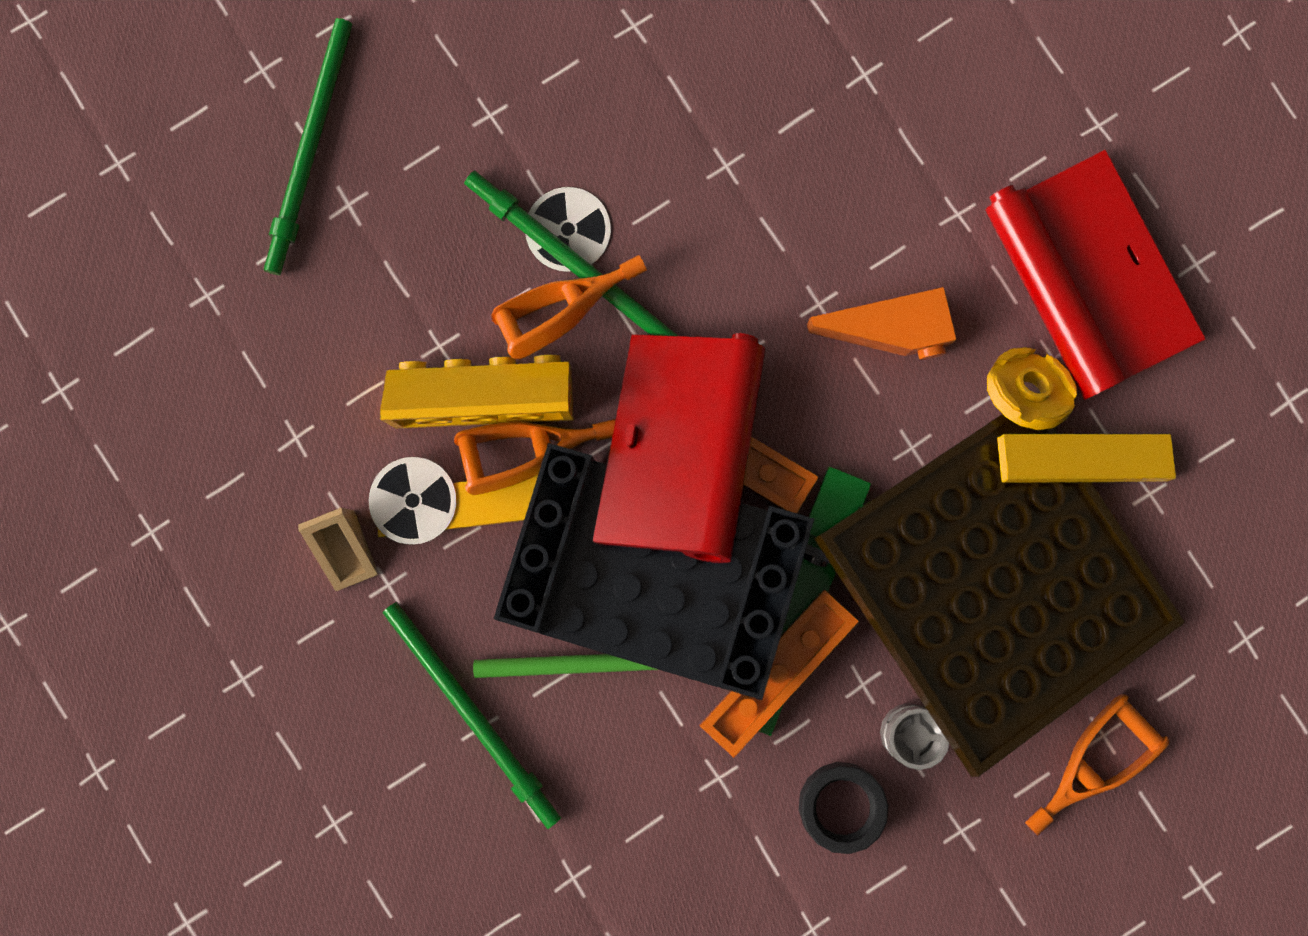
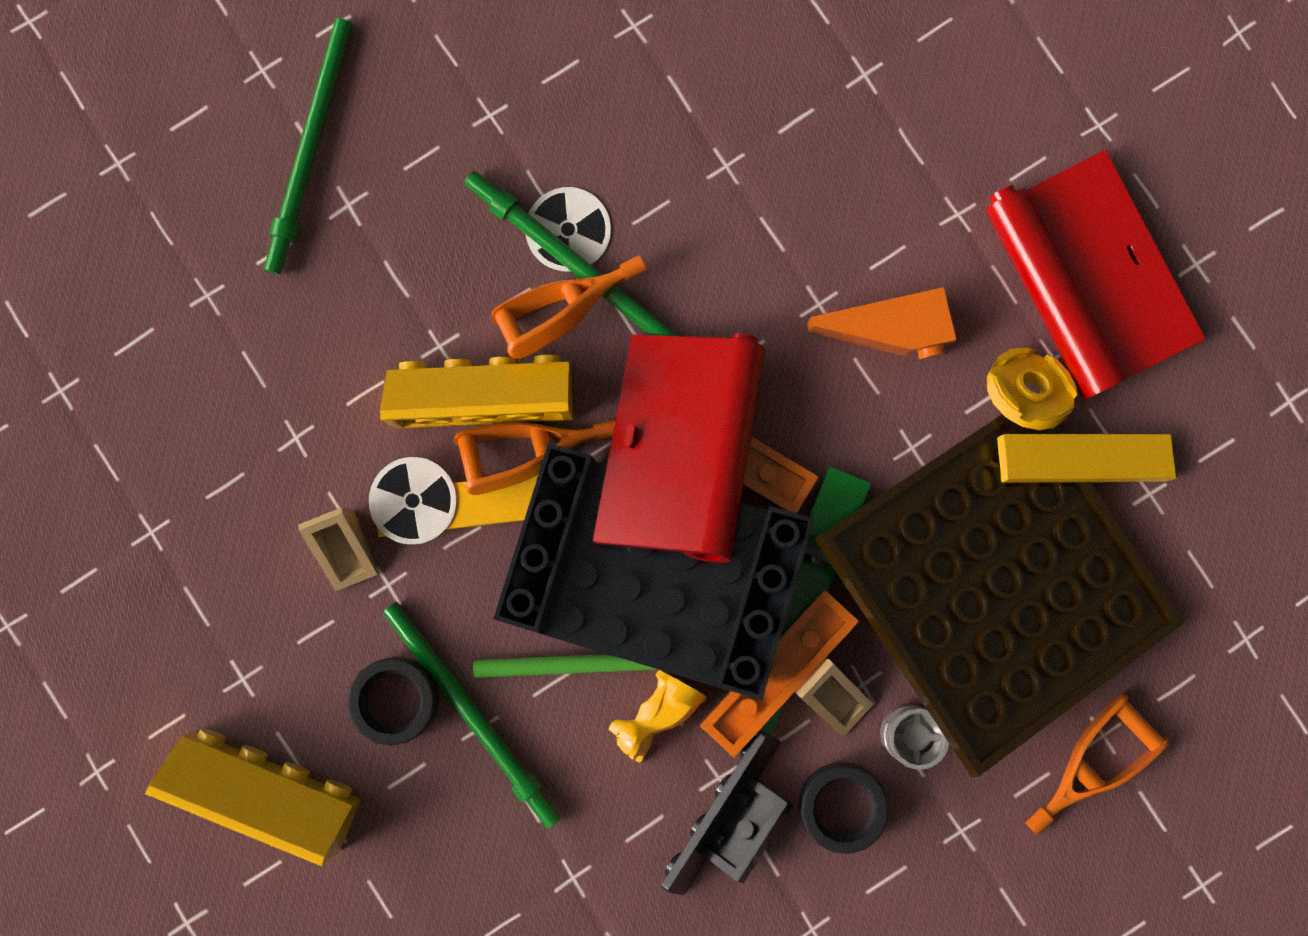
(256, 795): none -> yellow slope
(358, 701): none -> black tyre
(664, 710): none -> yellow animal
(737, 823): none -> black bracket
(834, 697): none -> tan slope

